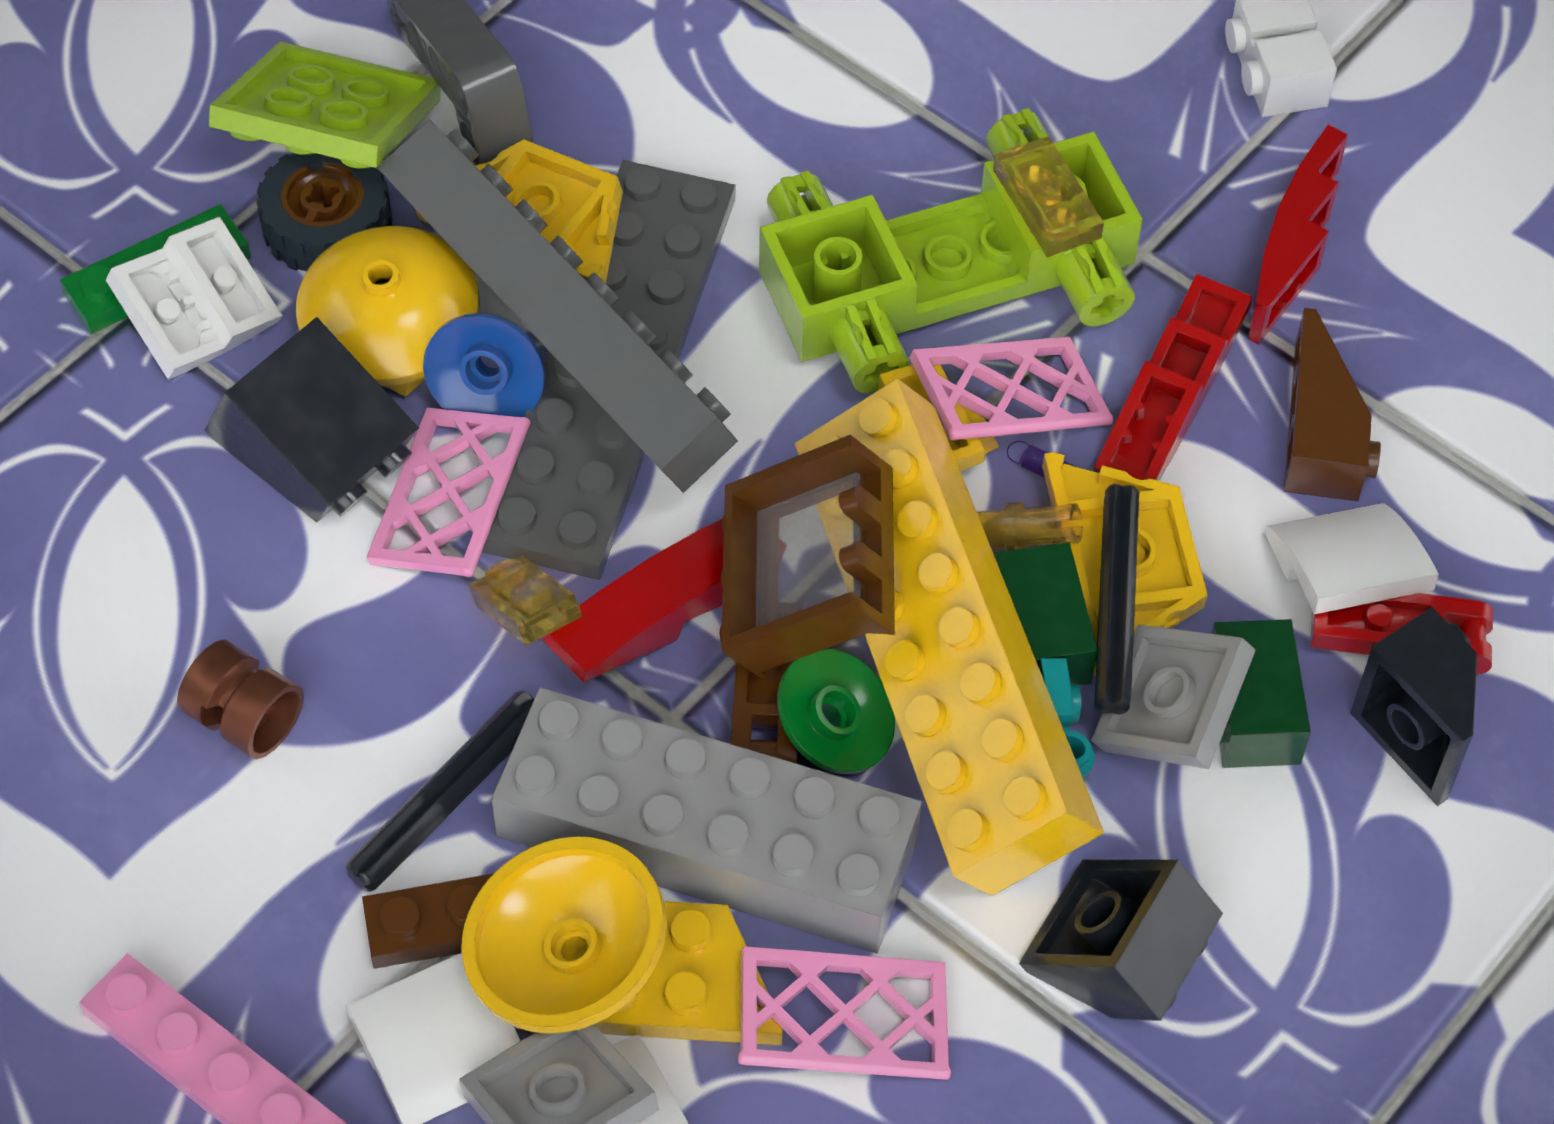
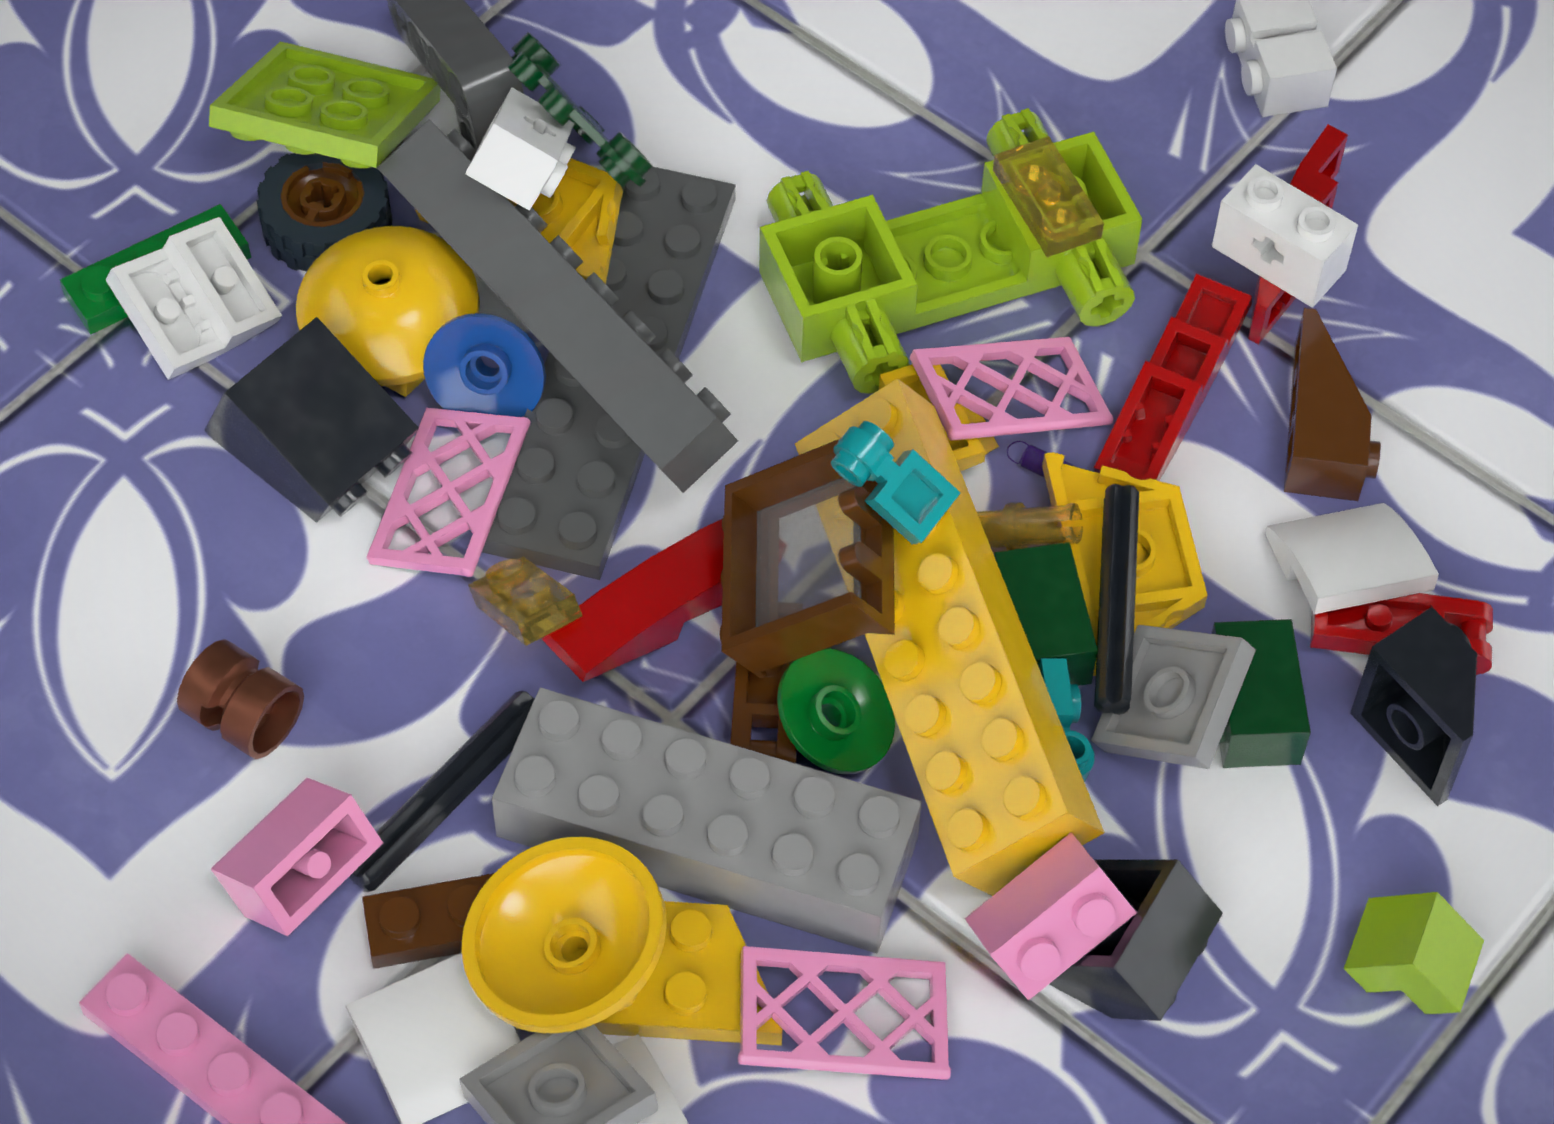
(297, 856): none -> bright pink brick
(522, 151): none -> white brick
(618, 156): none -> dark green plant
(908, 491): none -> teal plate
(1049, 916): none -> bright pink brick
(1284, 235): none -> white brick
(1415, 948): none -> lime piece

